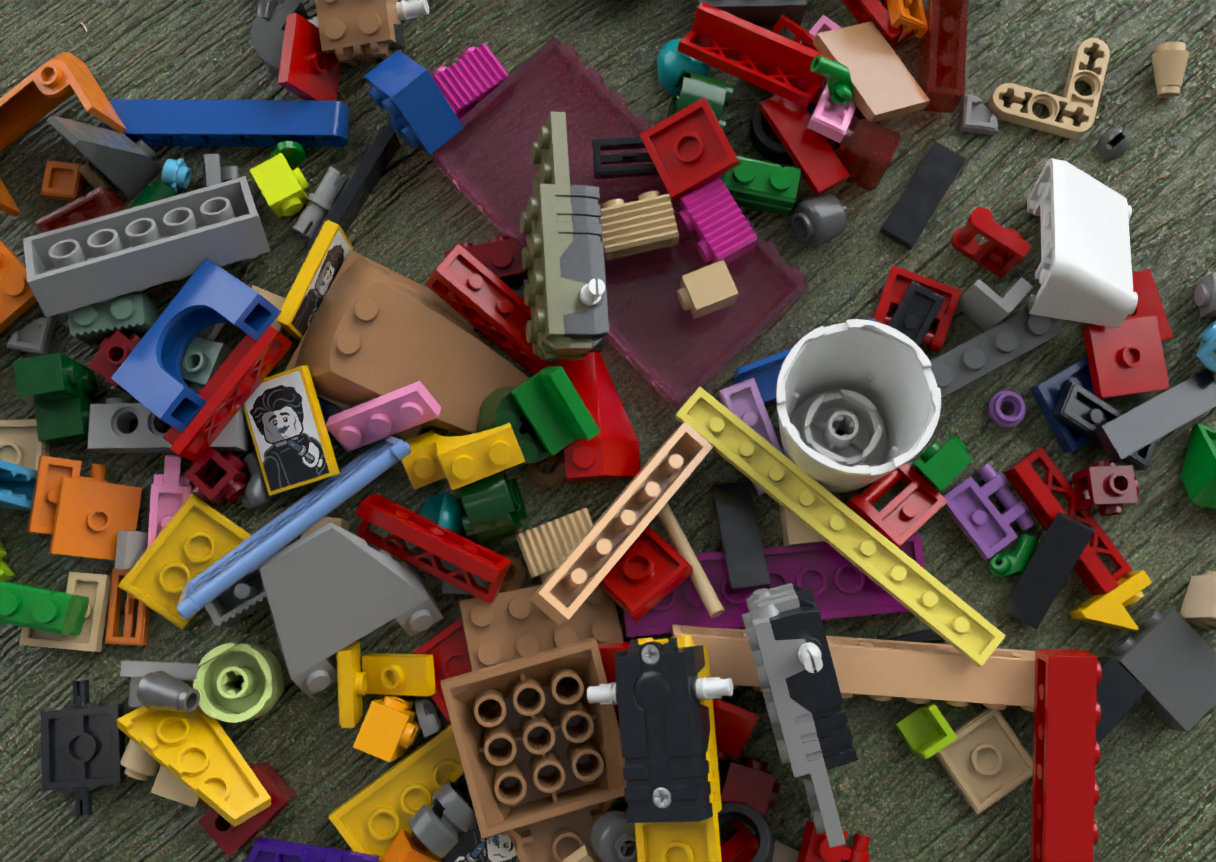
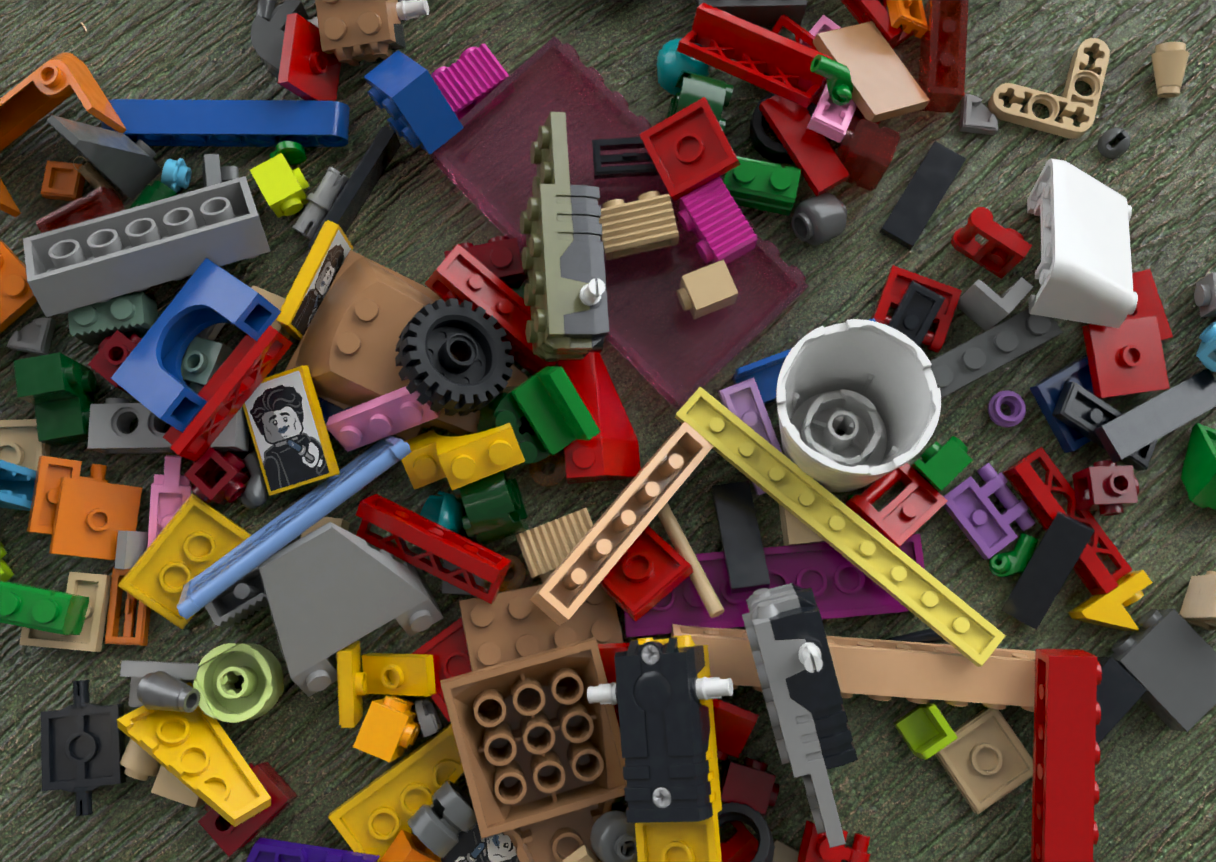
(428, 361): none -> black wheel

